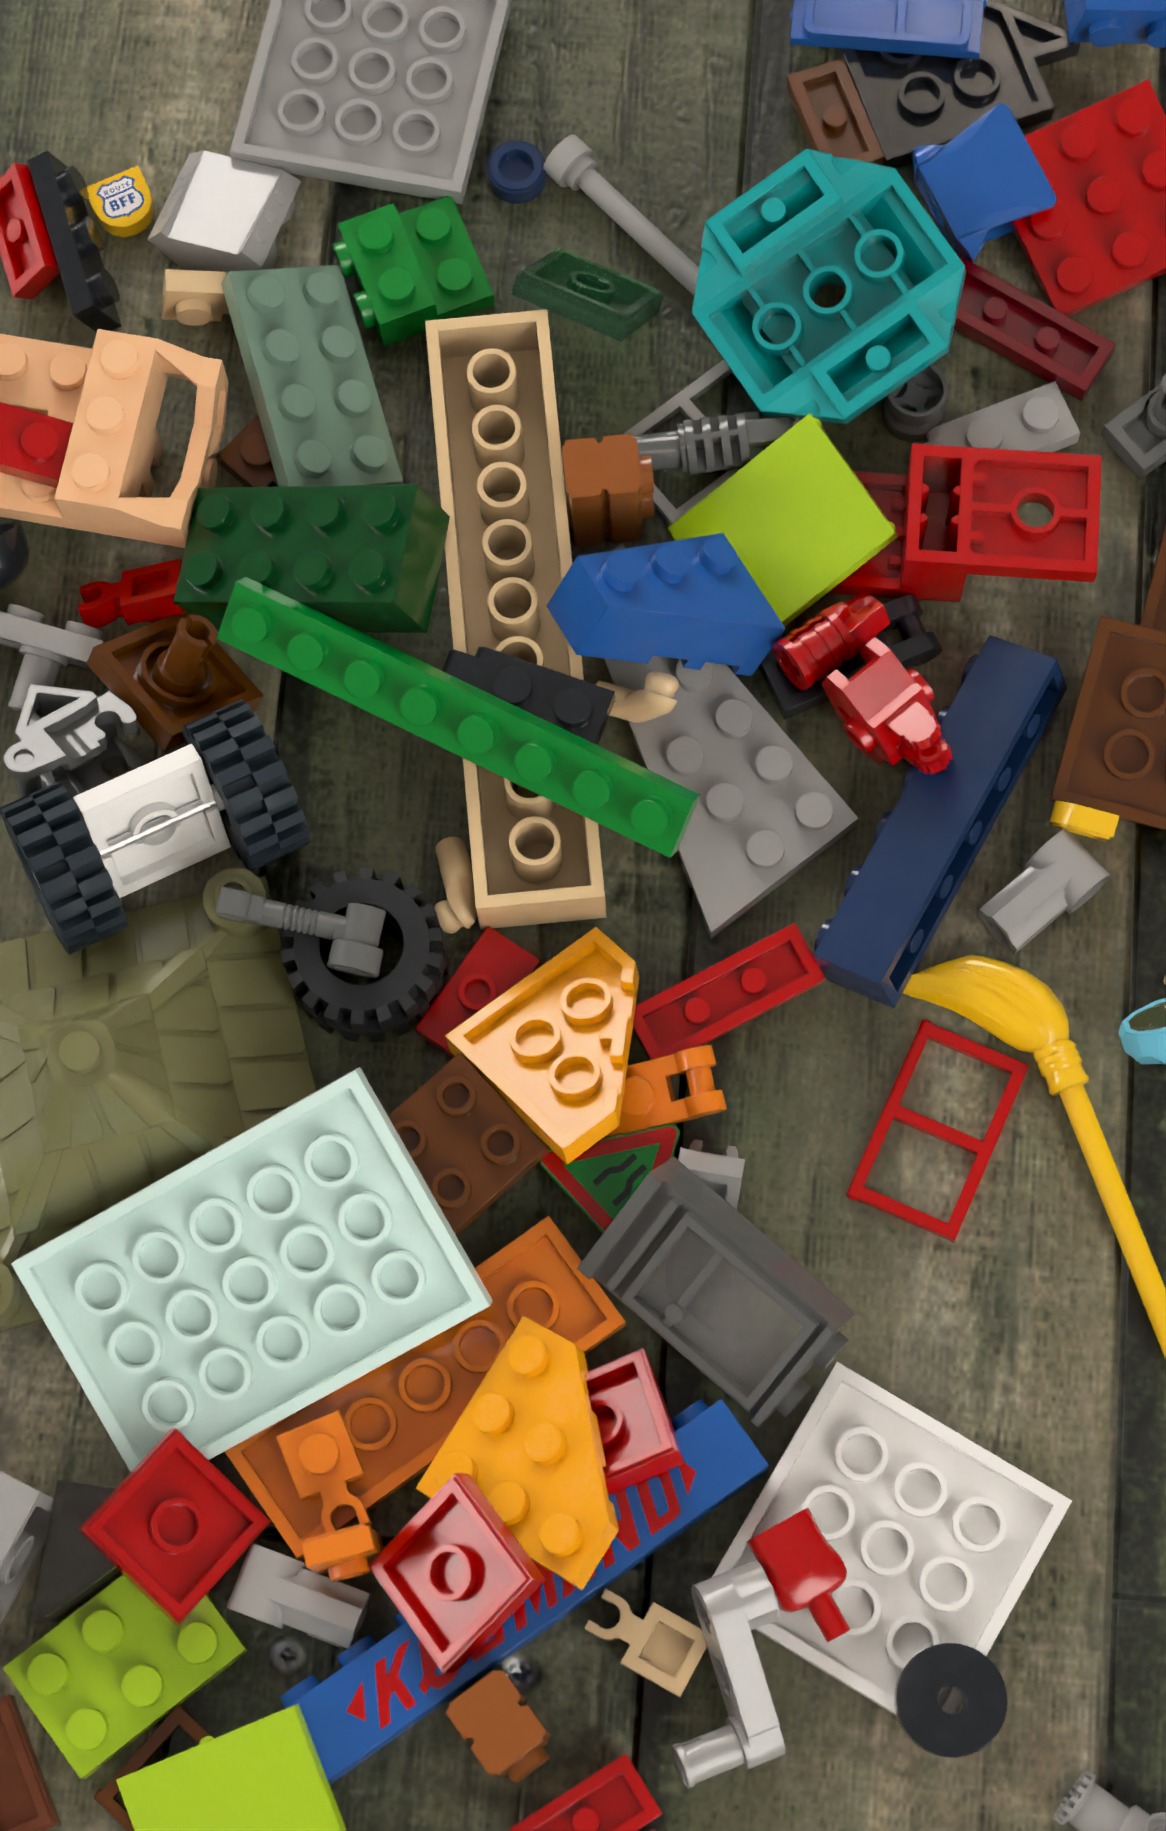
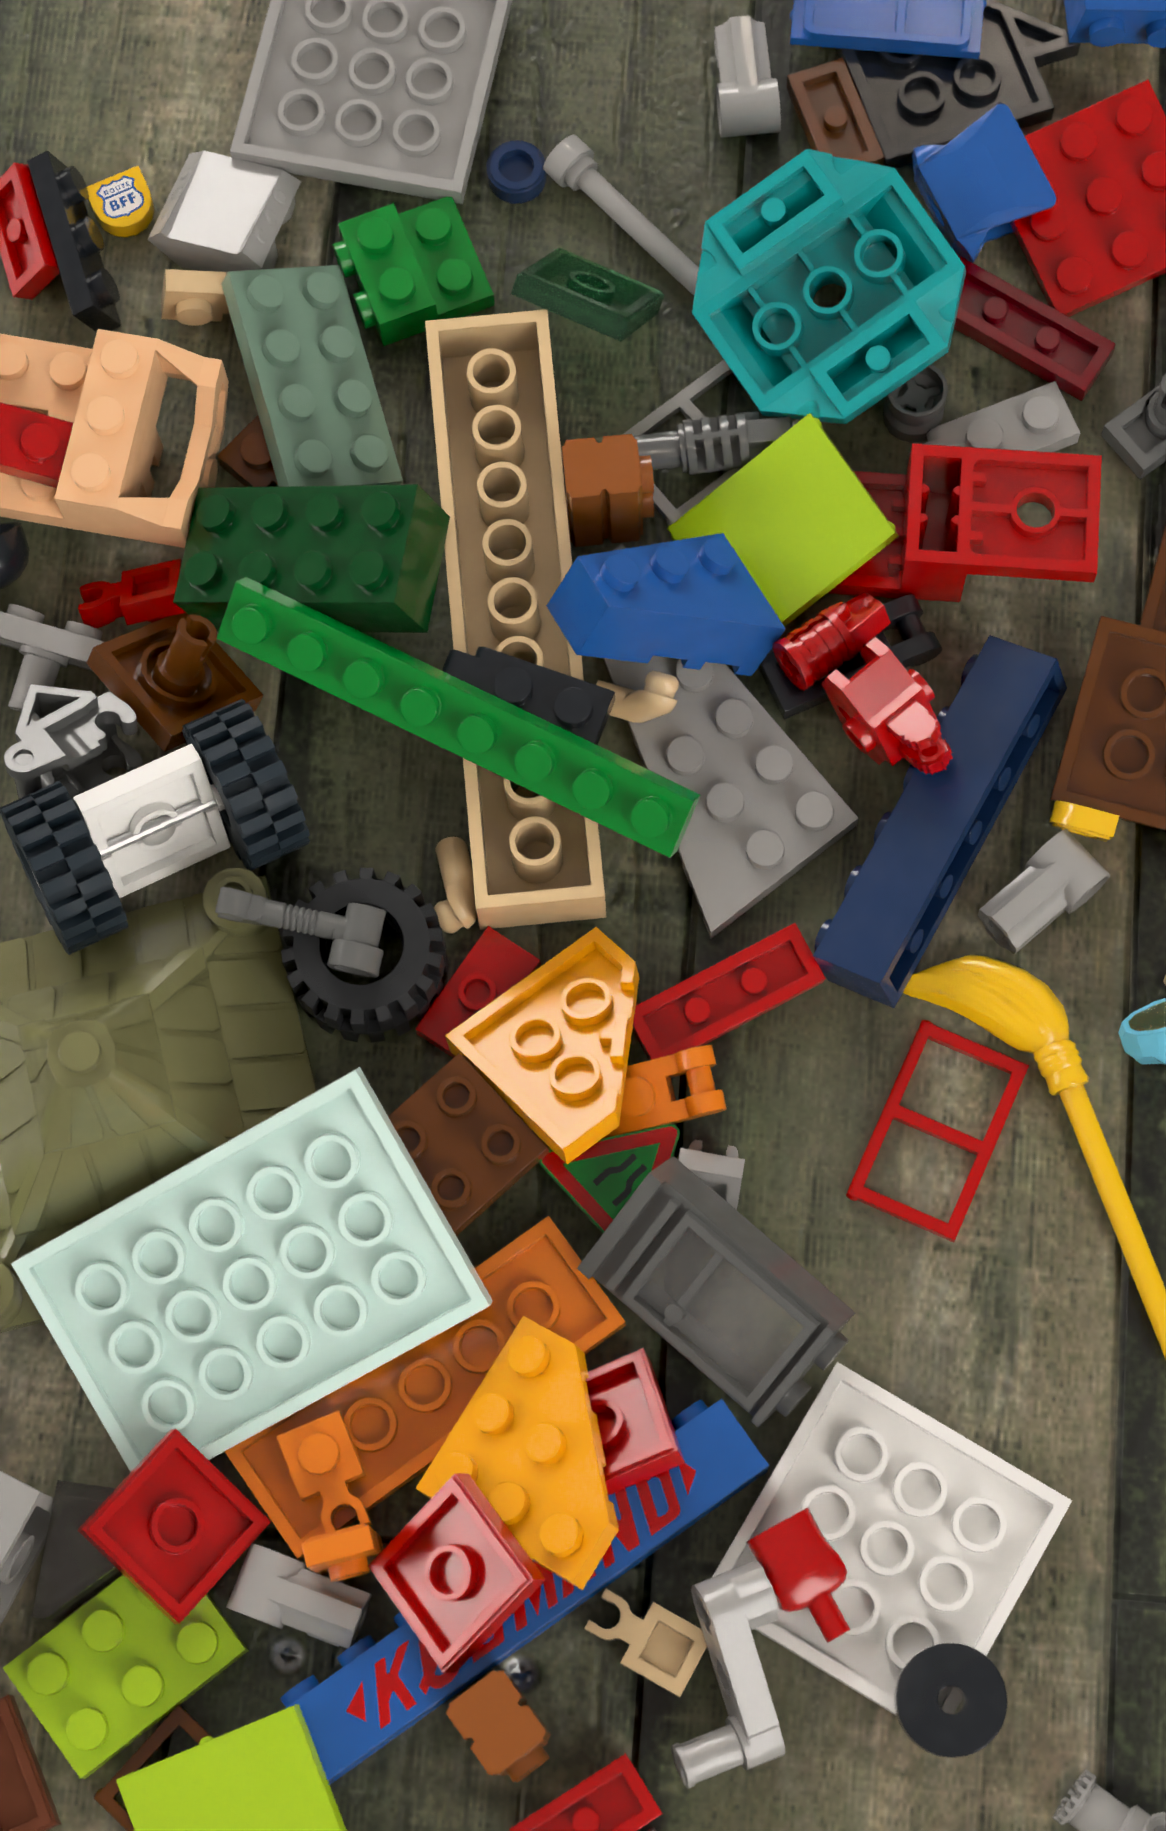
(746, 92): none -> light grey piece

